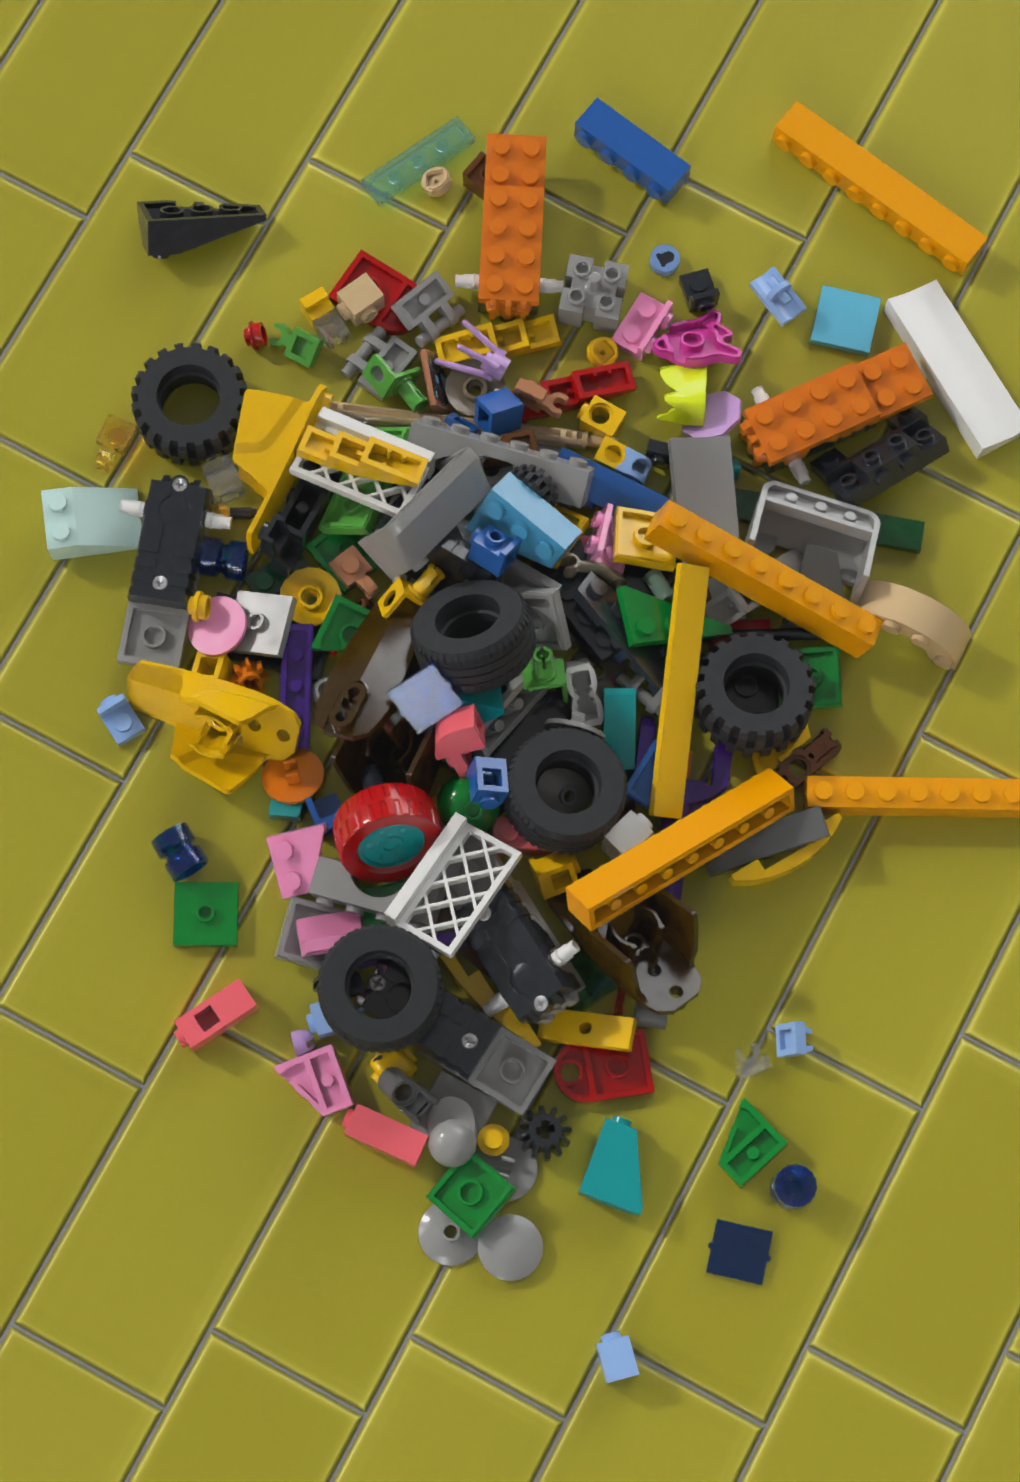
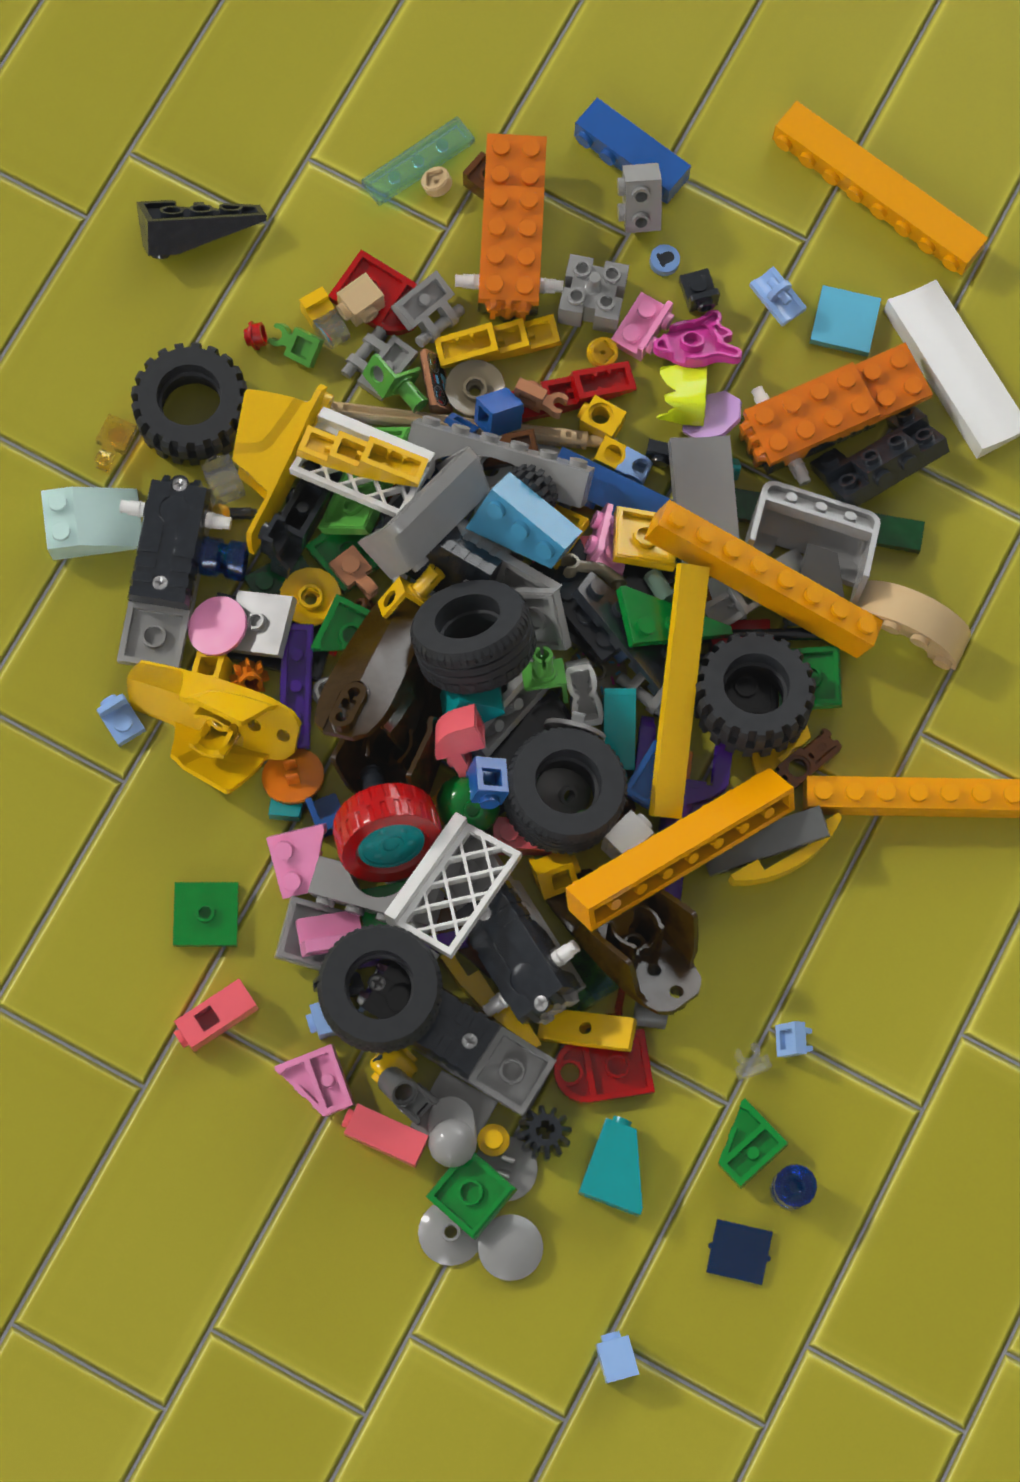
(178, 850): clear blue wheel -> none
(199, 606): yellow plate -> none
(302, 1042): lavender hinge -> none
(425, 697): clear blue piece -> none
(493, 364): lavender plant -> none
(493, 549): blue brick -> none
(640, 197): none -> light grey brick

